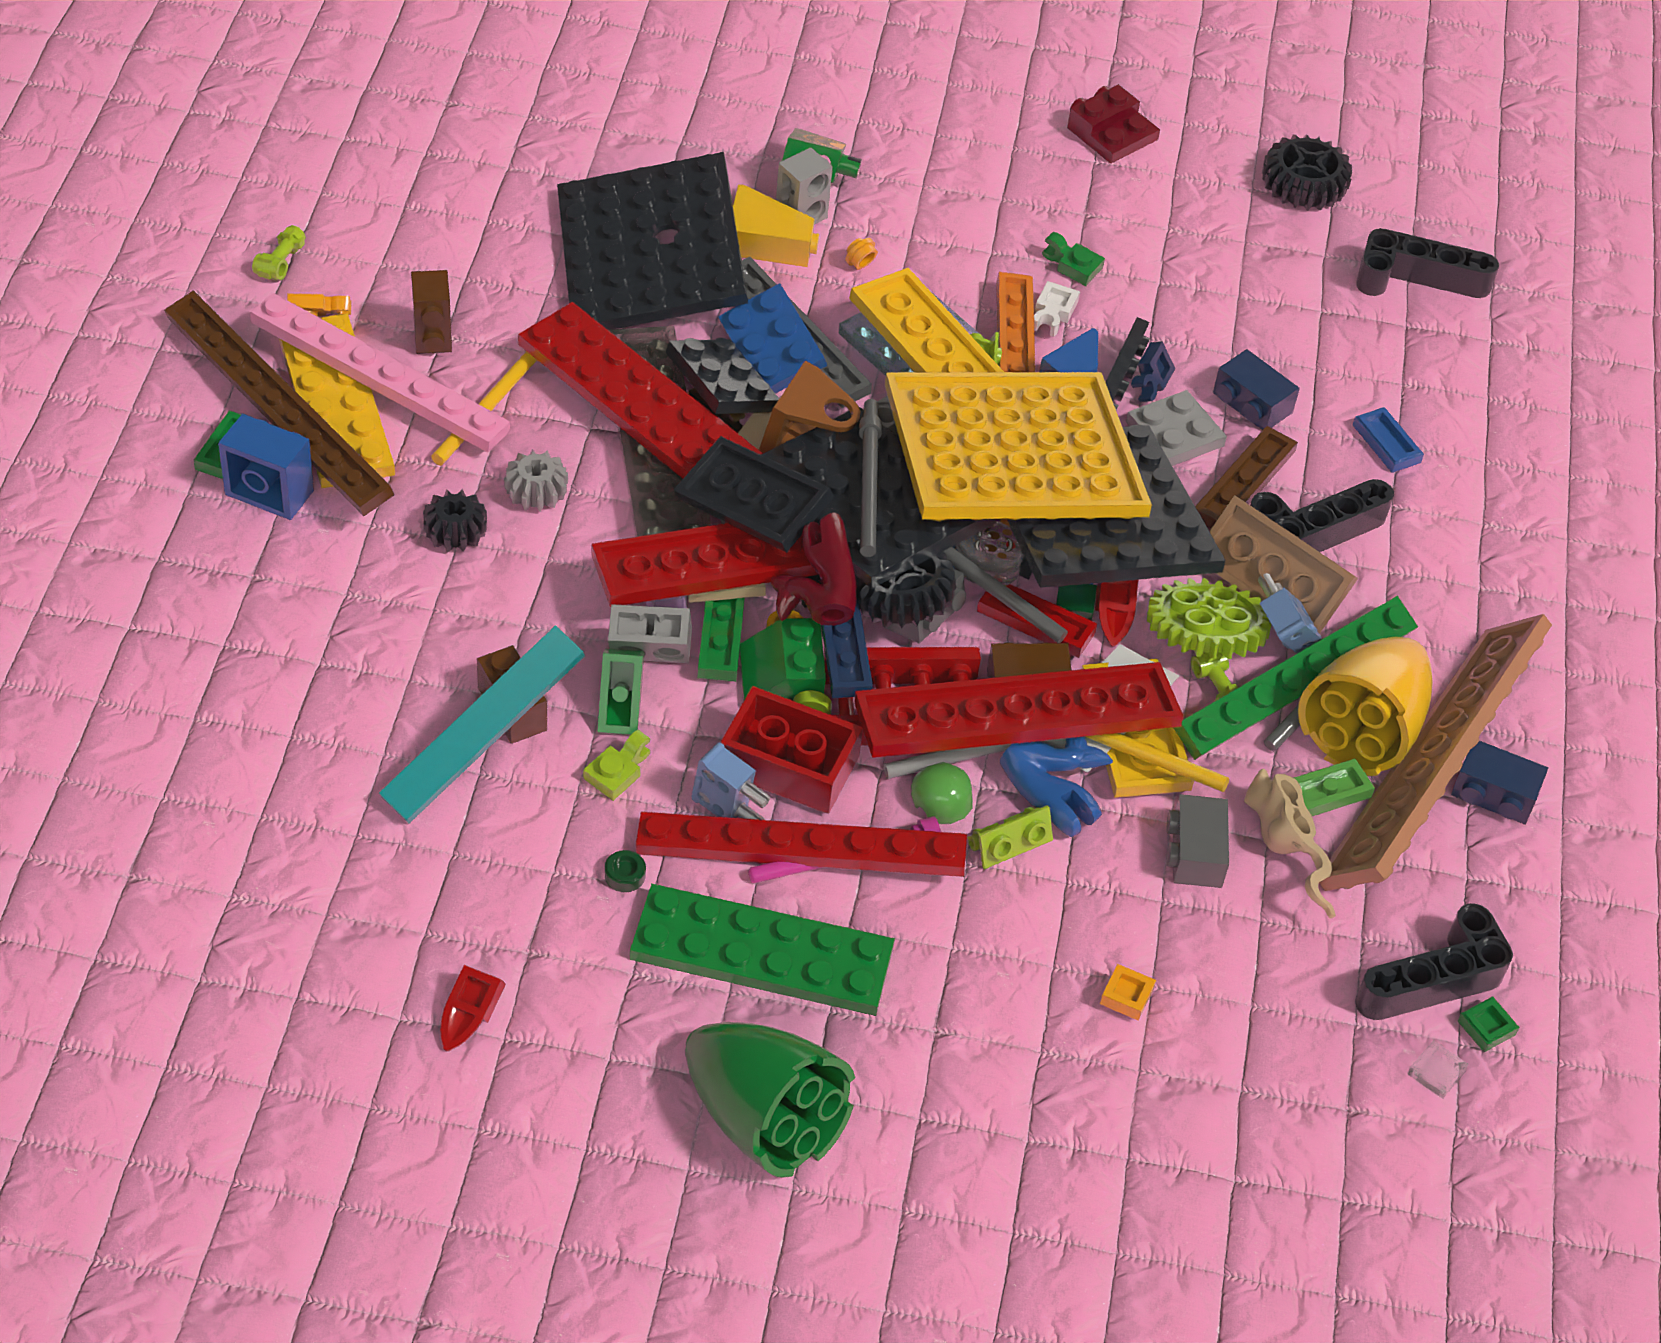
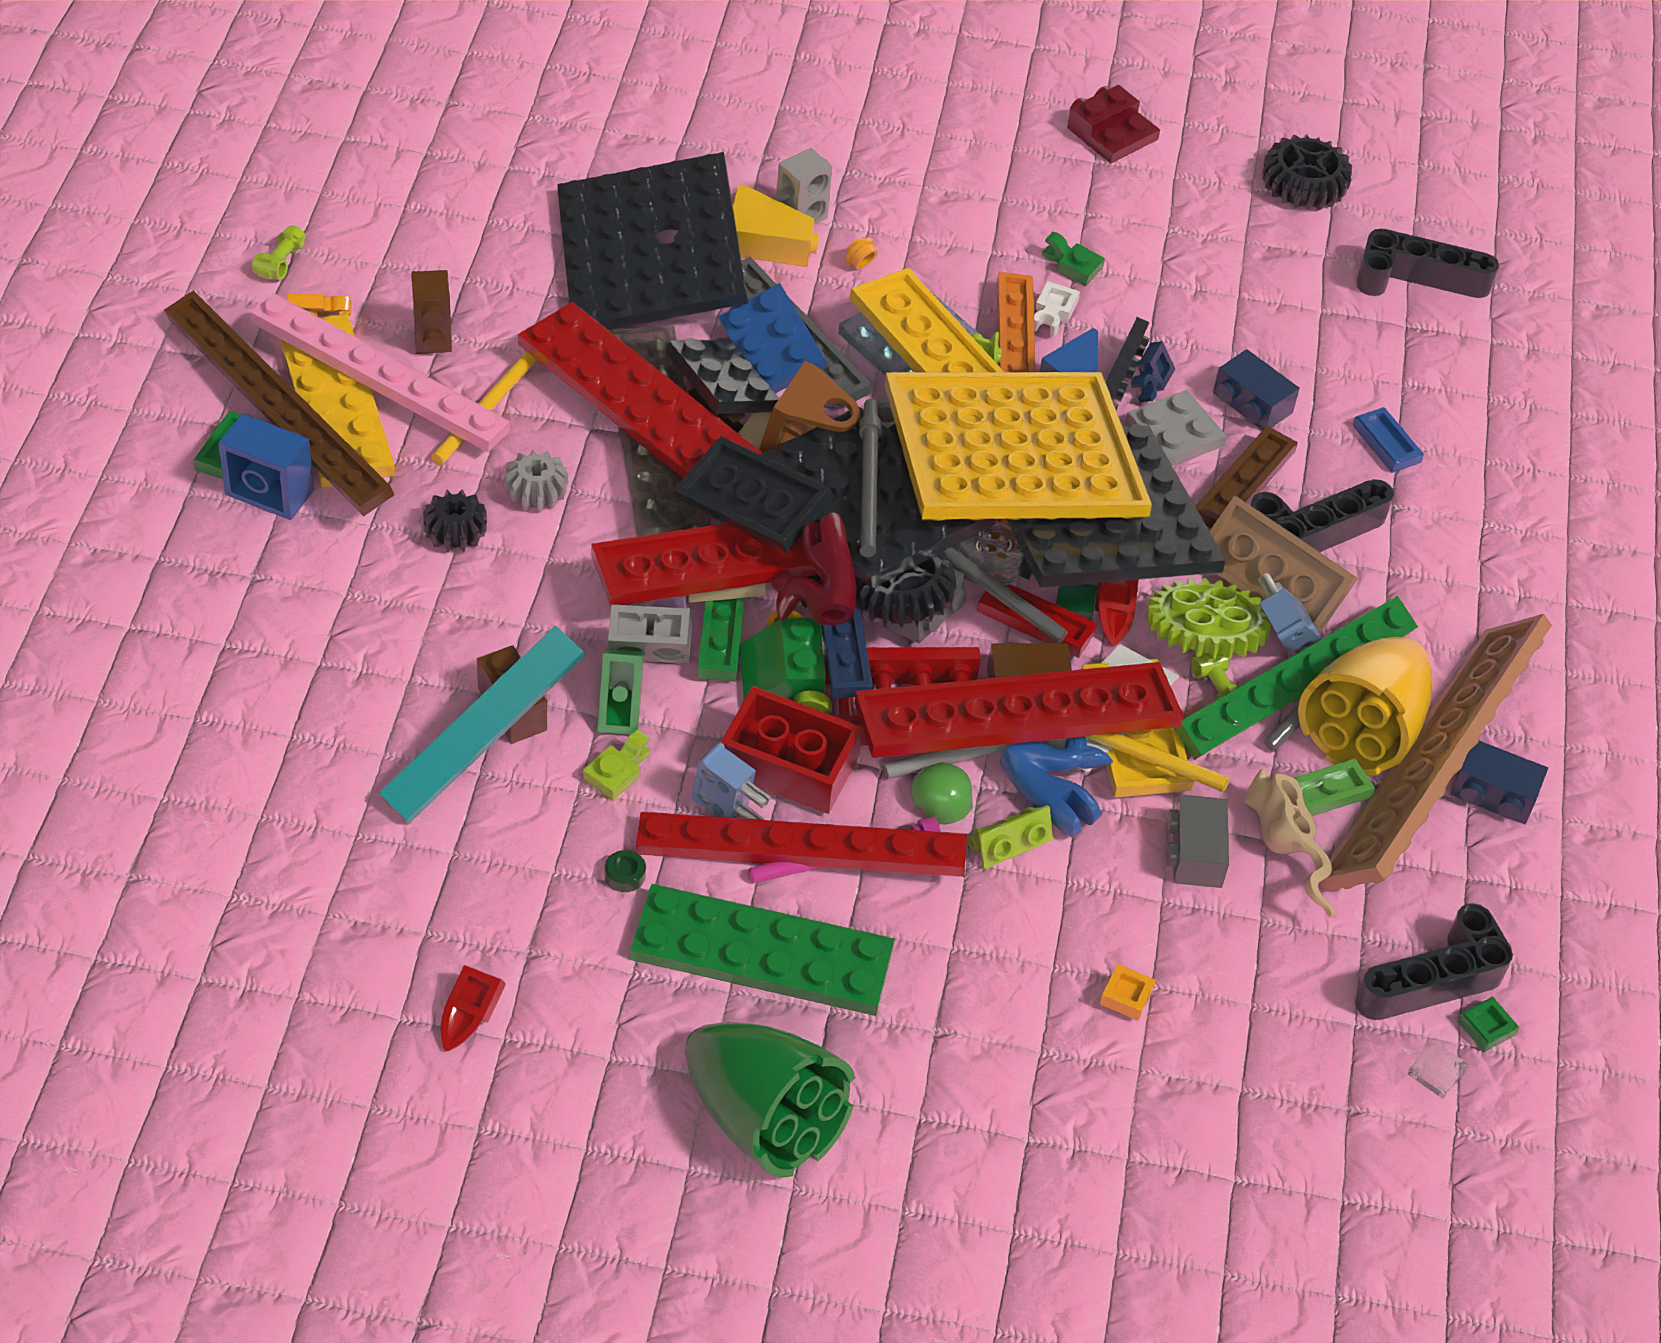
(843, 164): green torso -> none

